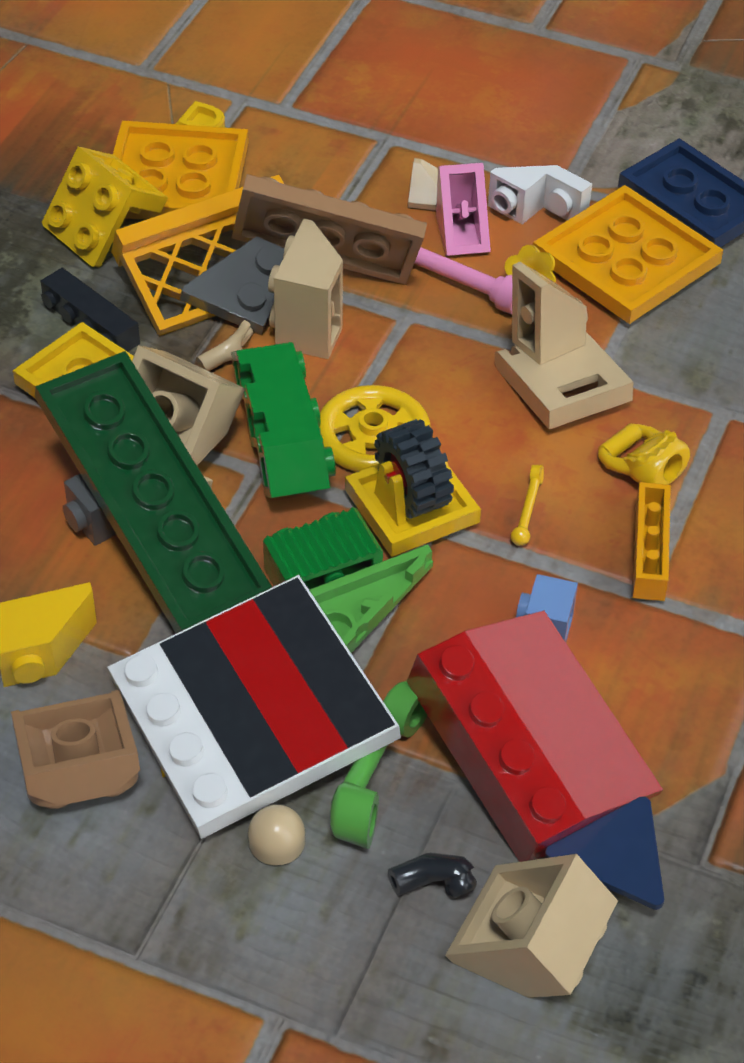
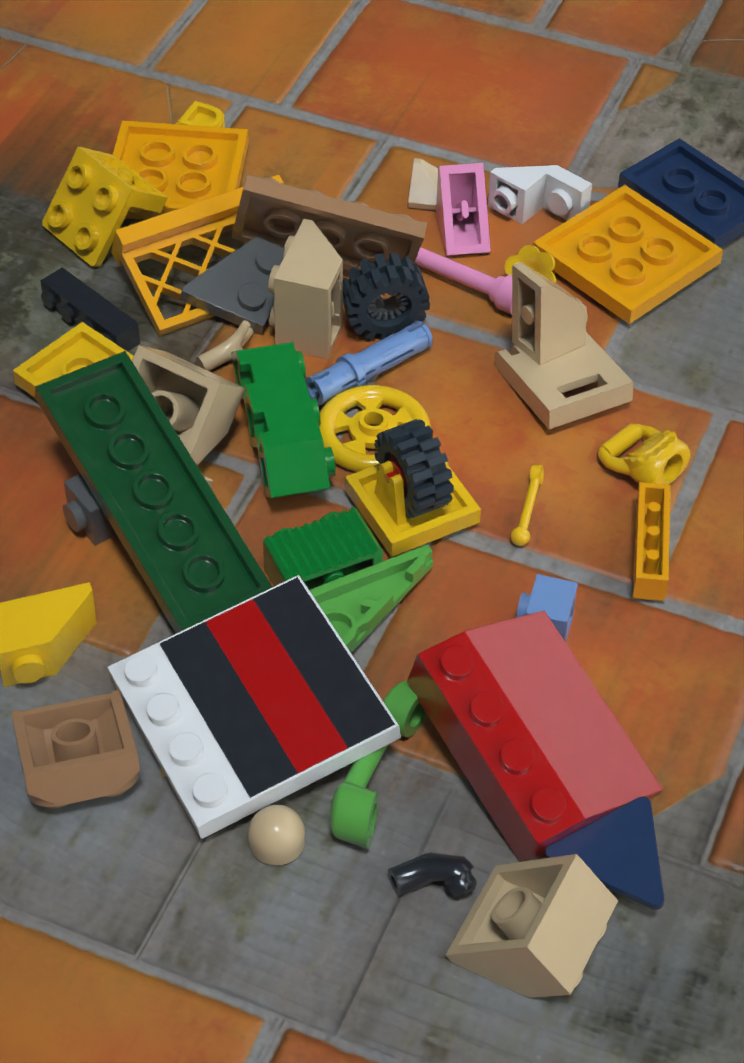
(357, 368): none -> medium blue pin
(366, 307): none -> black bush

